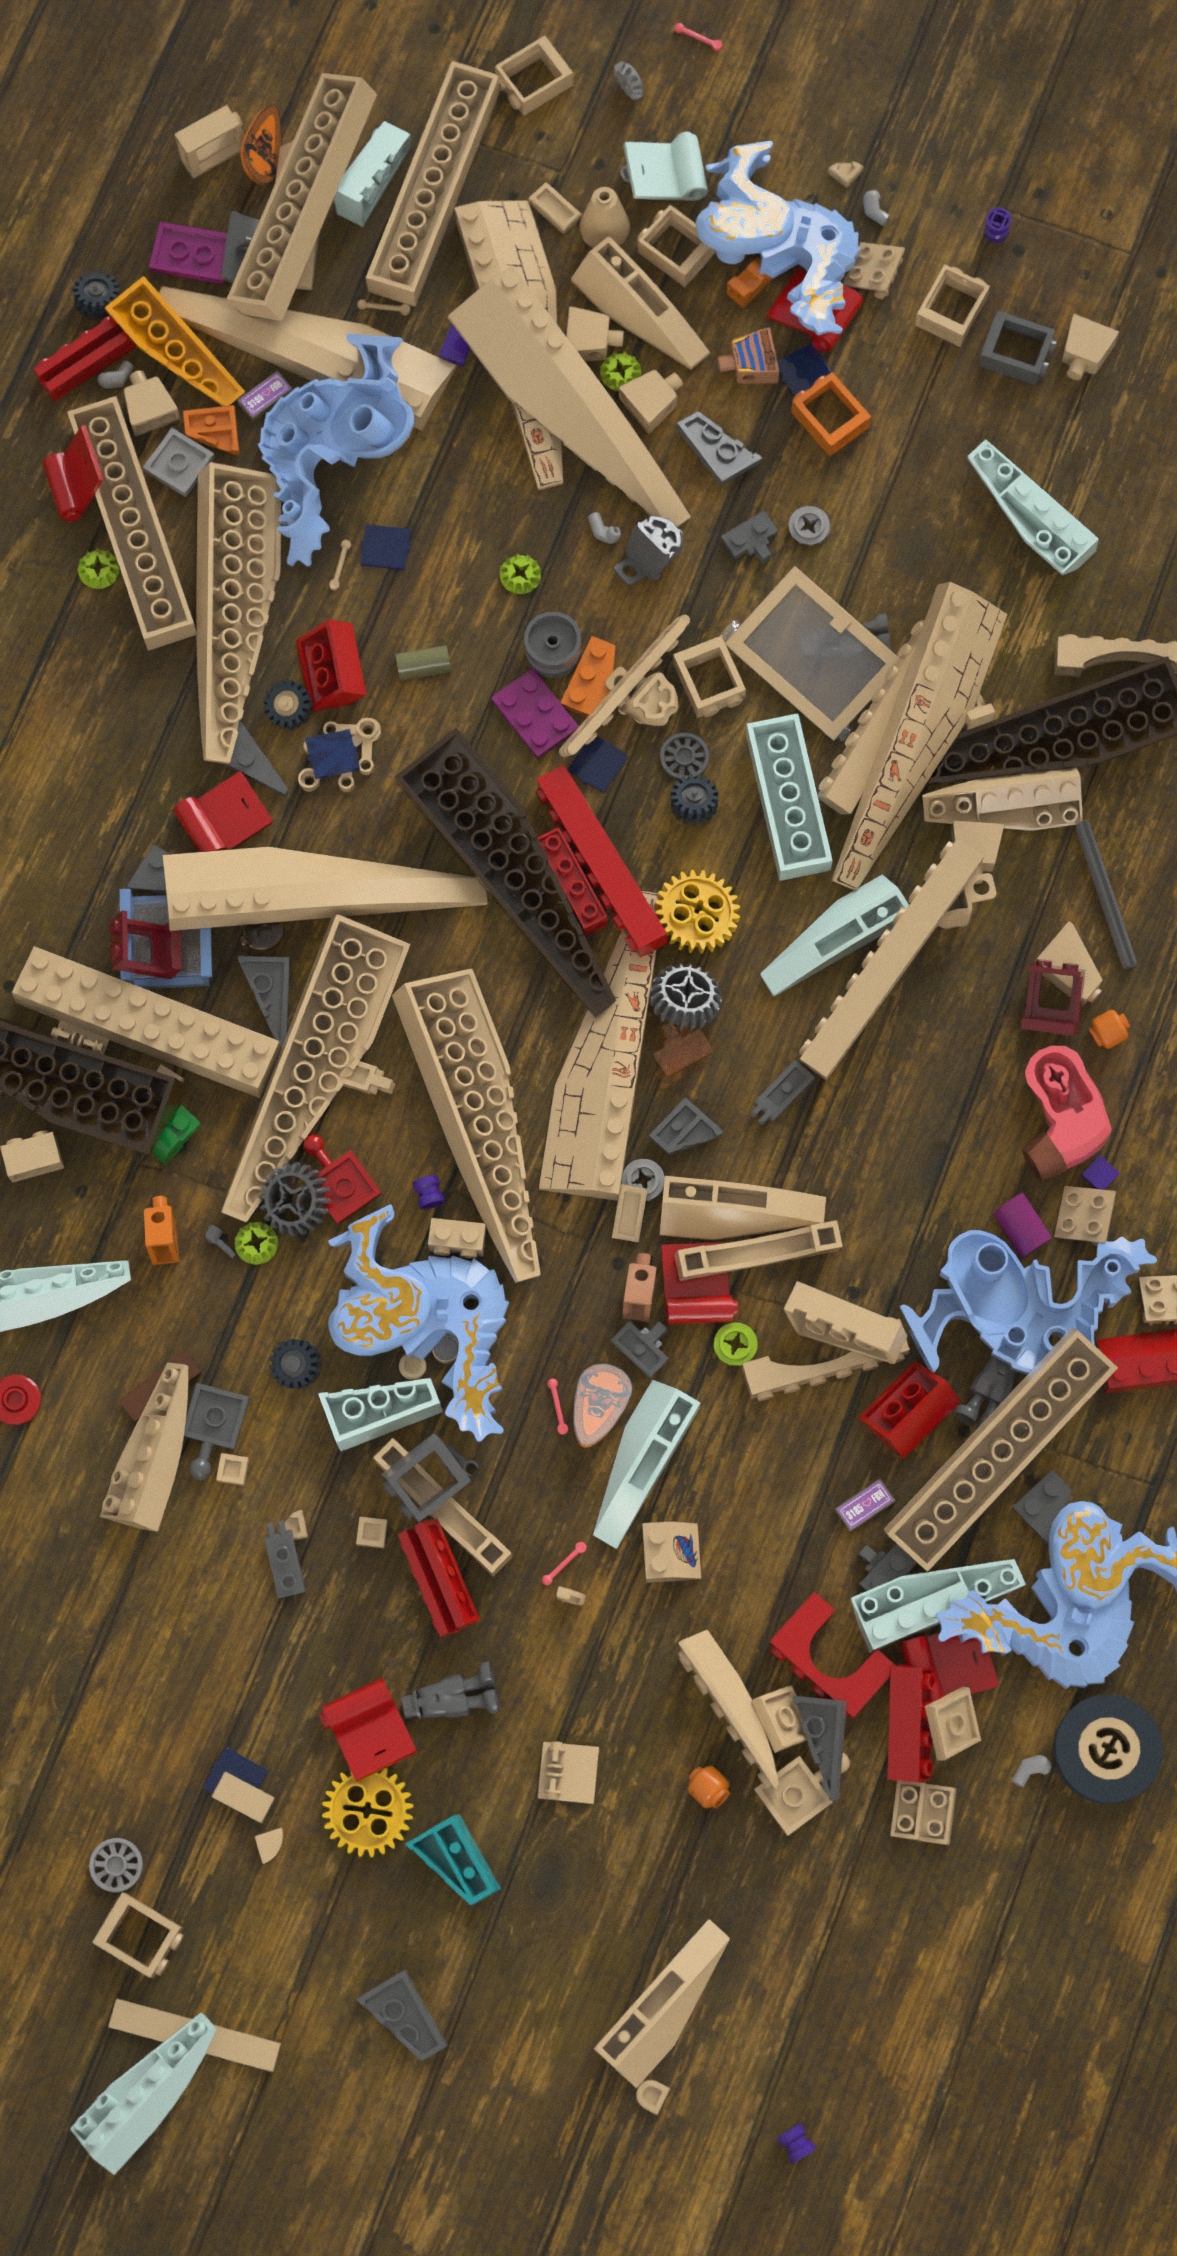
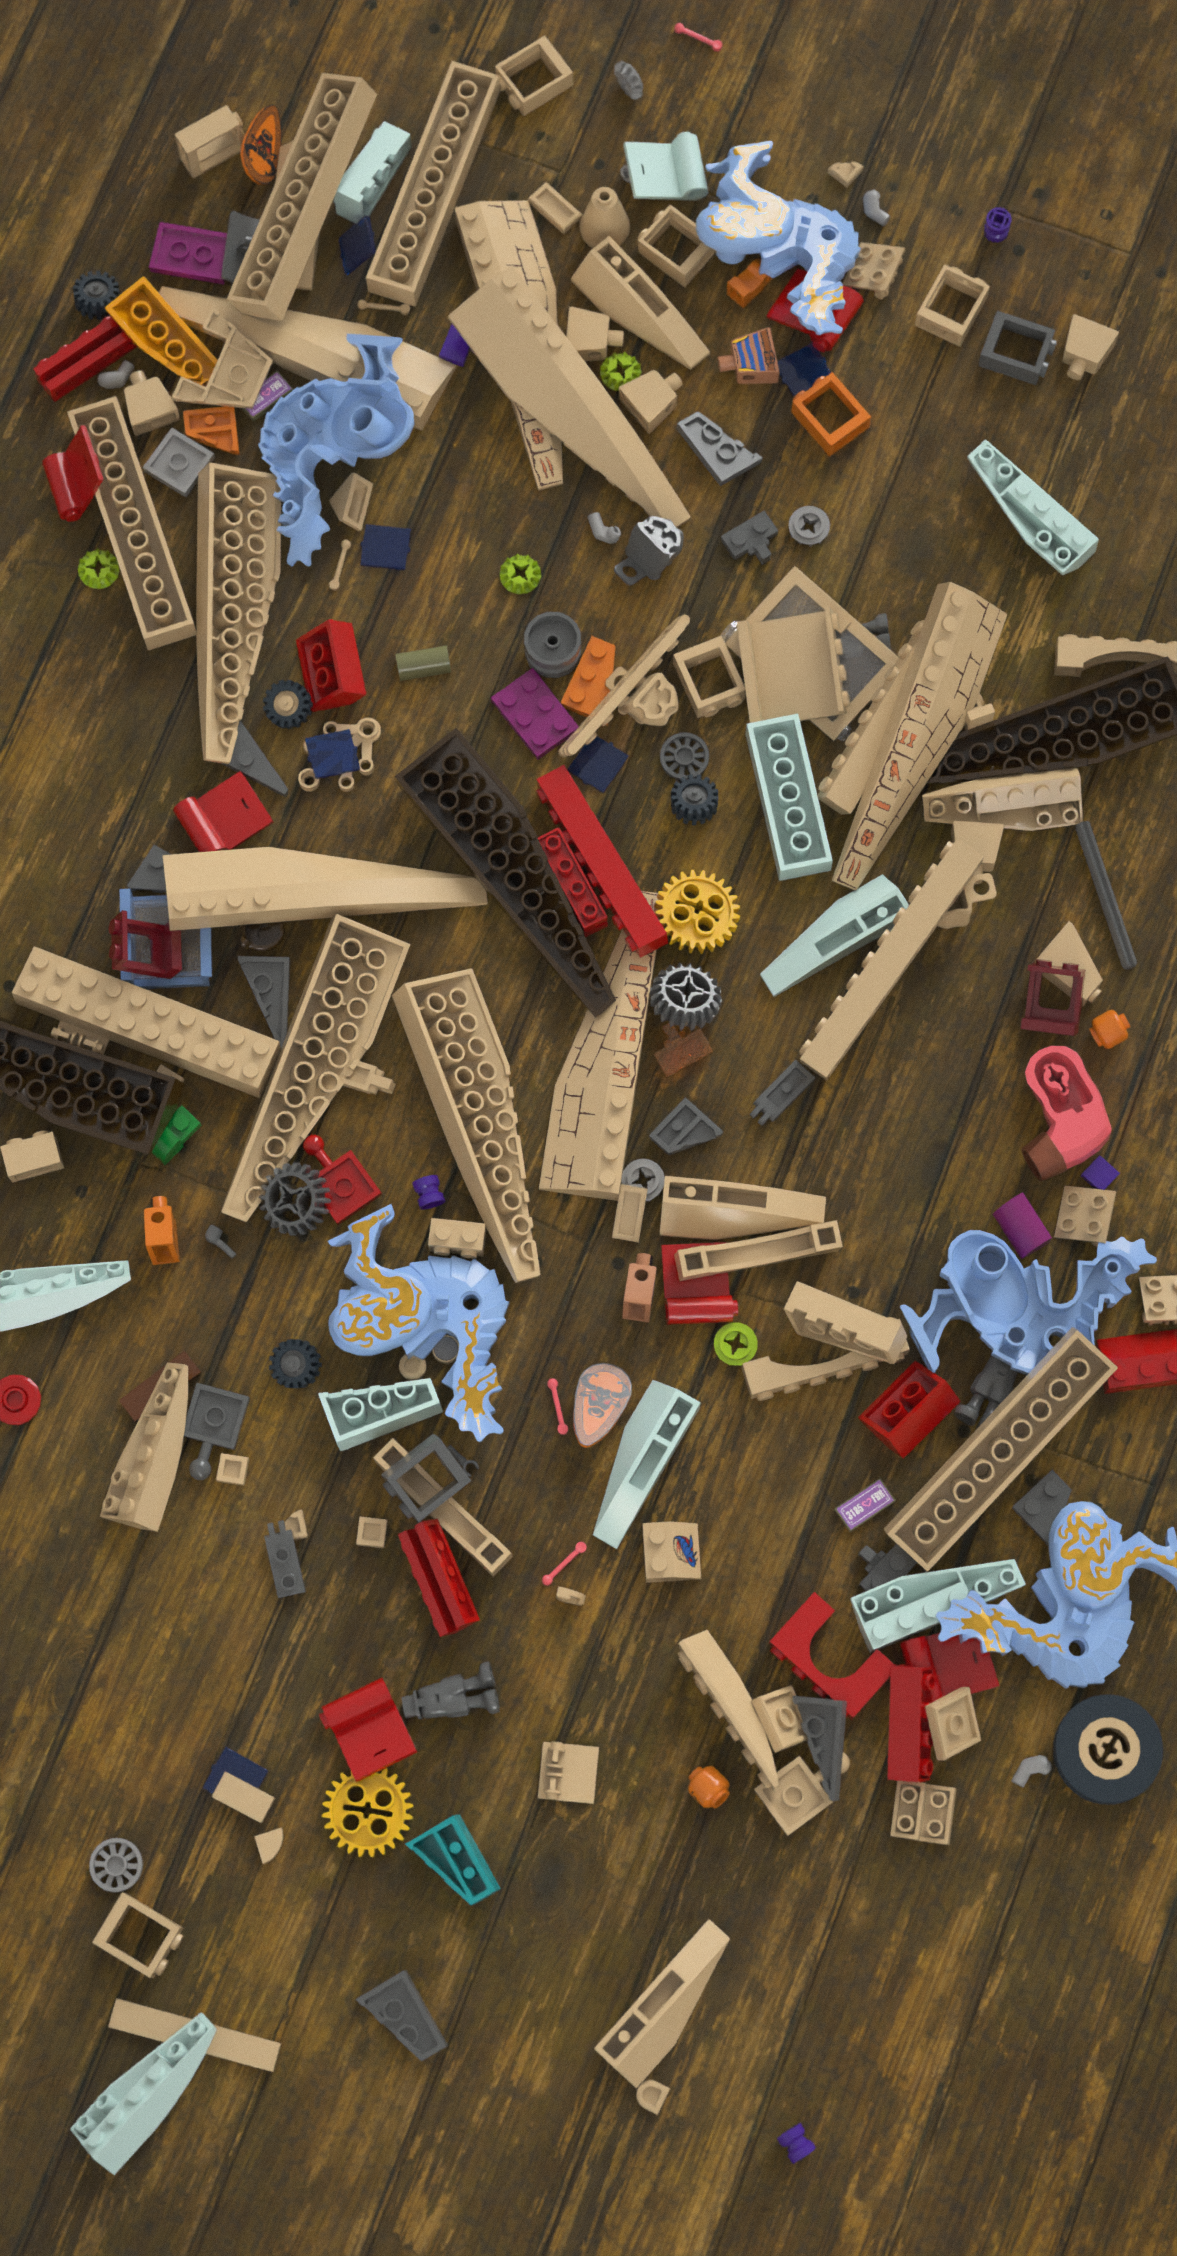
(237, 373): none -> tan wing
(267, 1248): lime gear -> none
(352, 500): none -> tan slope
(357, 245): none -> clear blue piece
(642, 1347): dark grey hinge -> none
(793, 667): none -> tan panel

